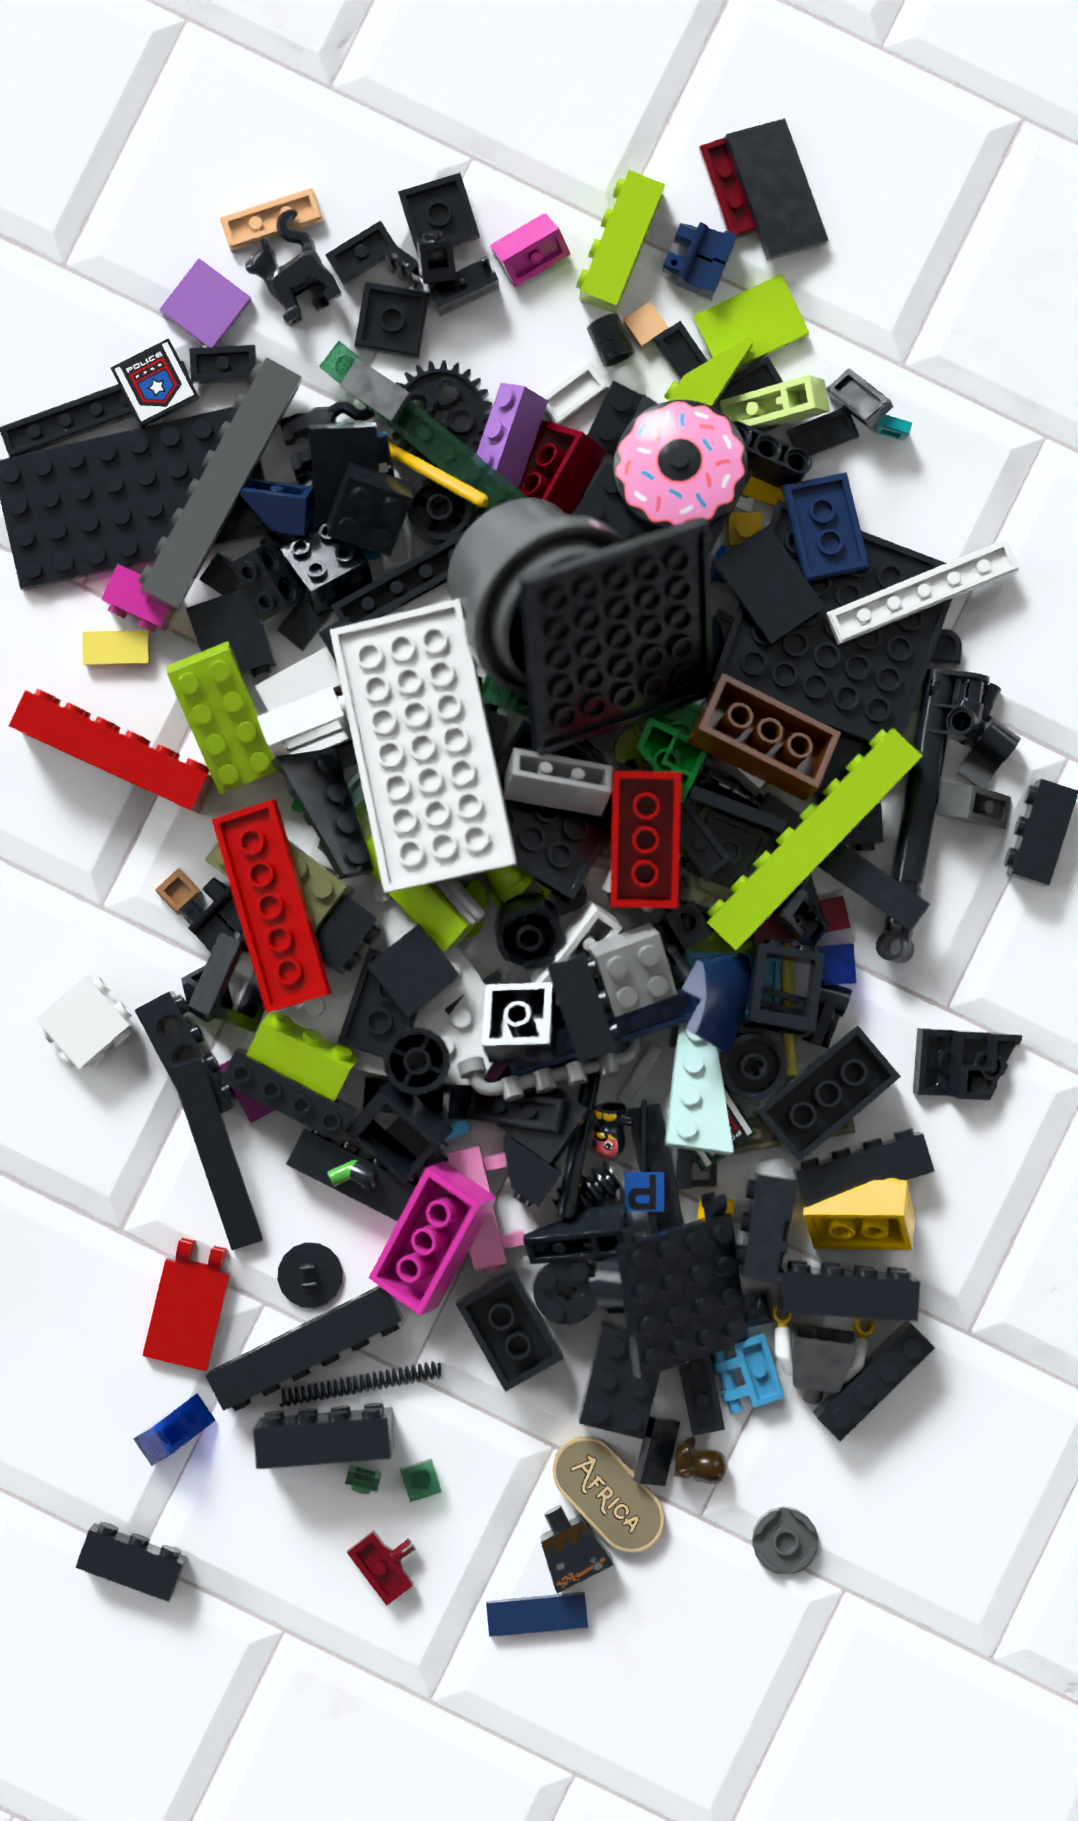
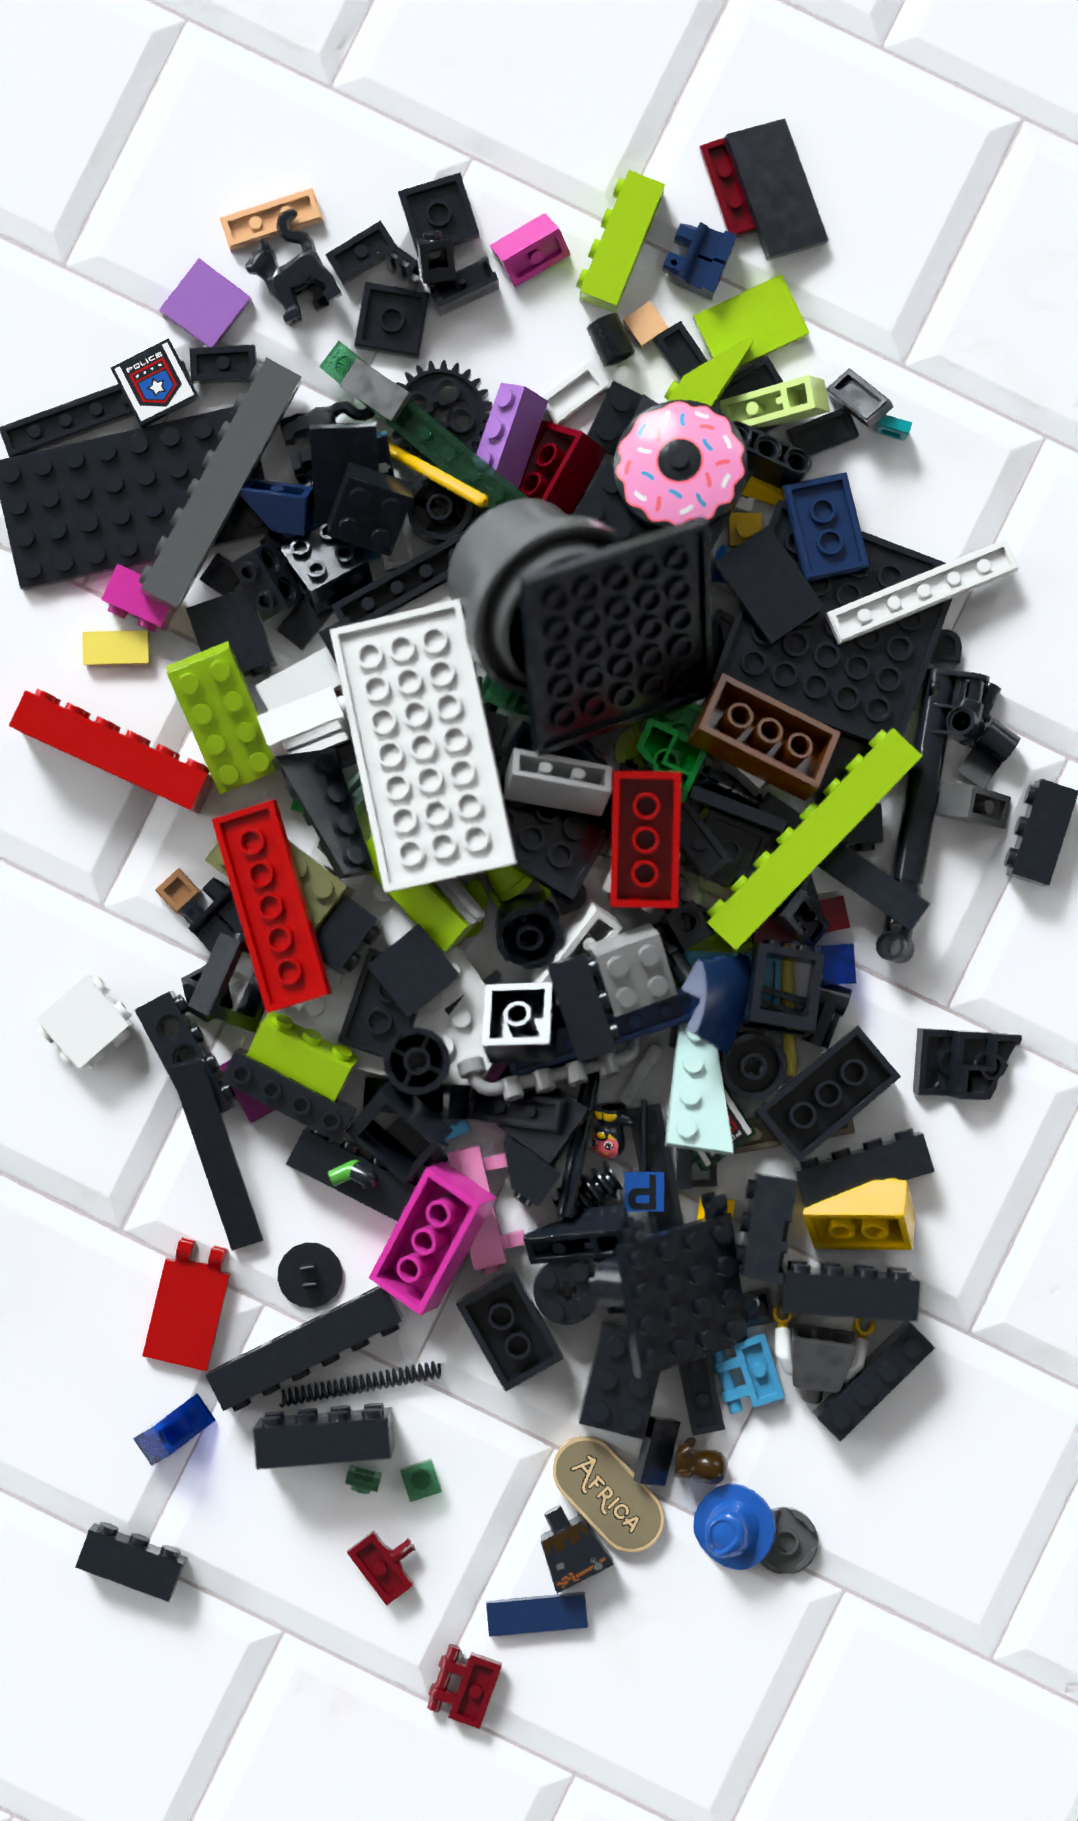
(474, 1688): none -> dark red plate
(735, 1526): none -> blue hat

